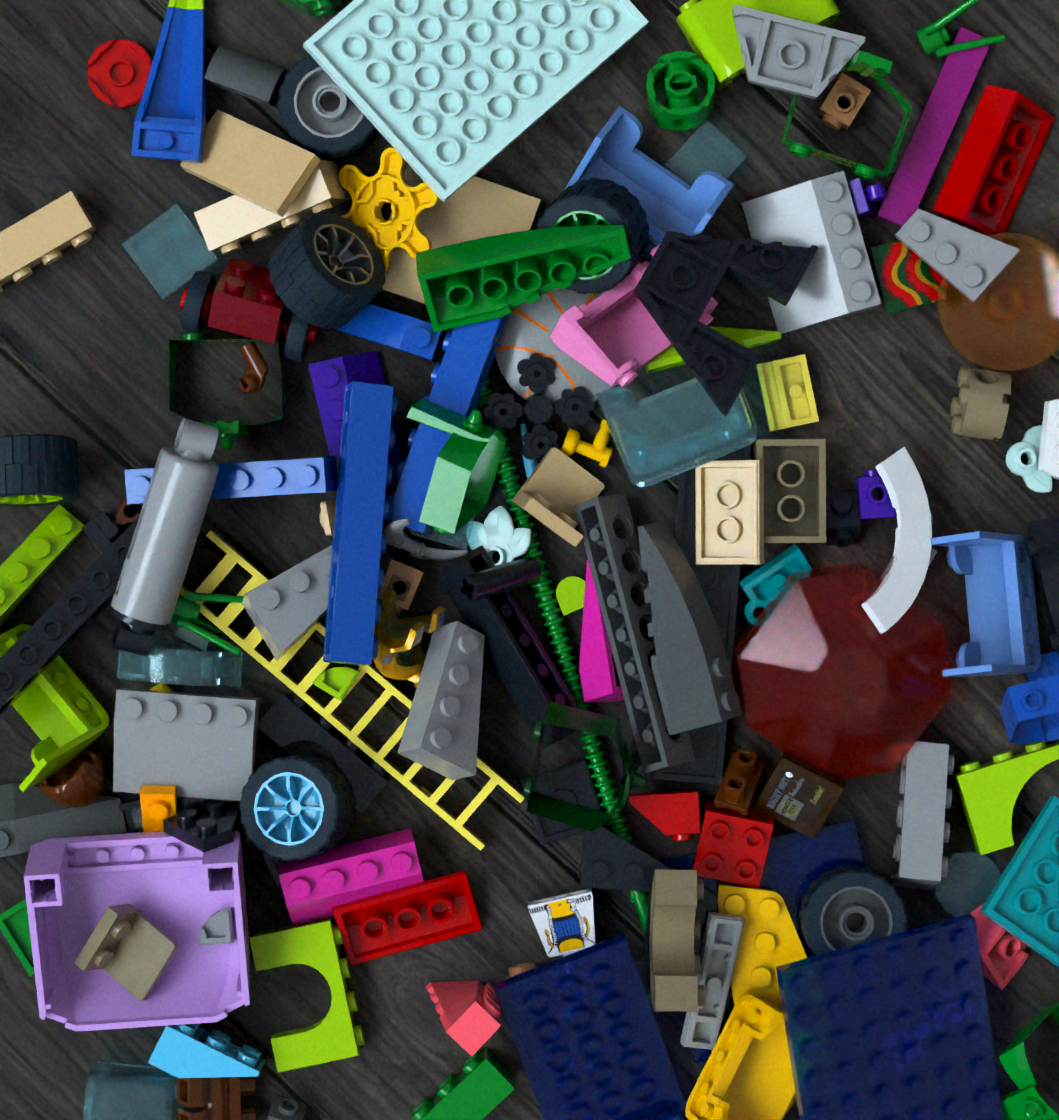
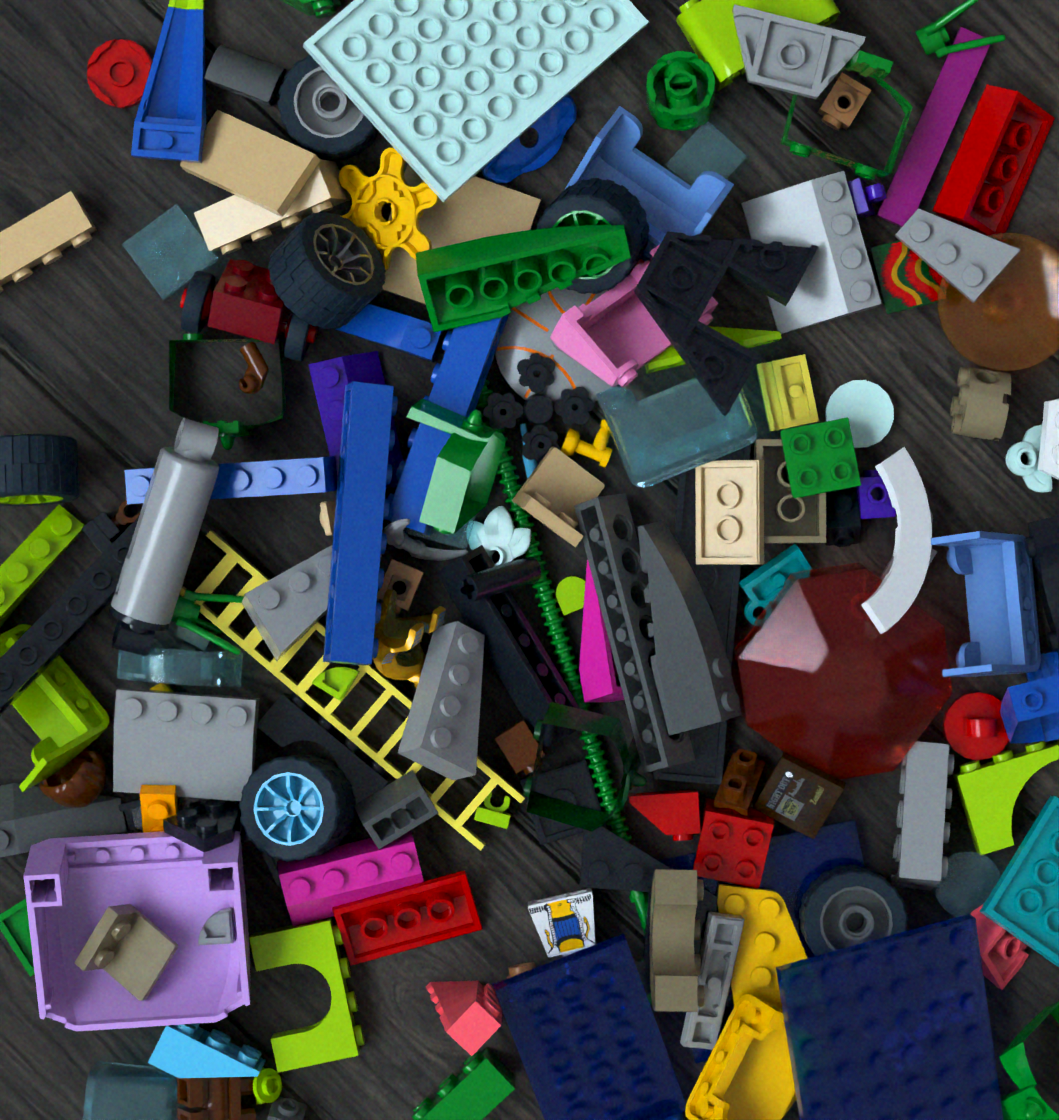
(267, 1086): none -> lime plate
(395, 809): none -> dark grey brick
(494, 815): none -> lime tile
(519, 747): none -> reddish brown brick
(520, 159): none -> blue piece
(820, 457): none -> green bracket
(866, 407): none -> light aqua tile
(975, 726): none -> red tile

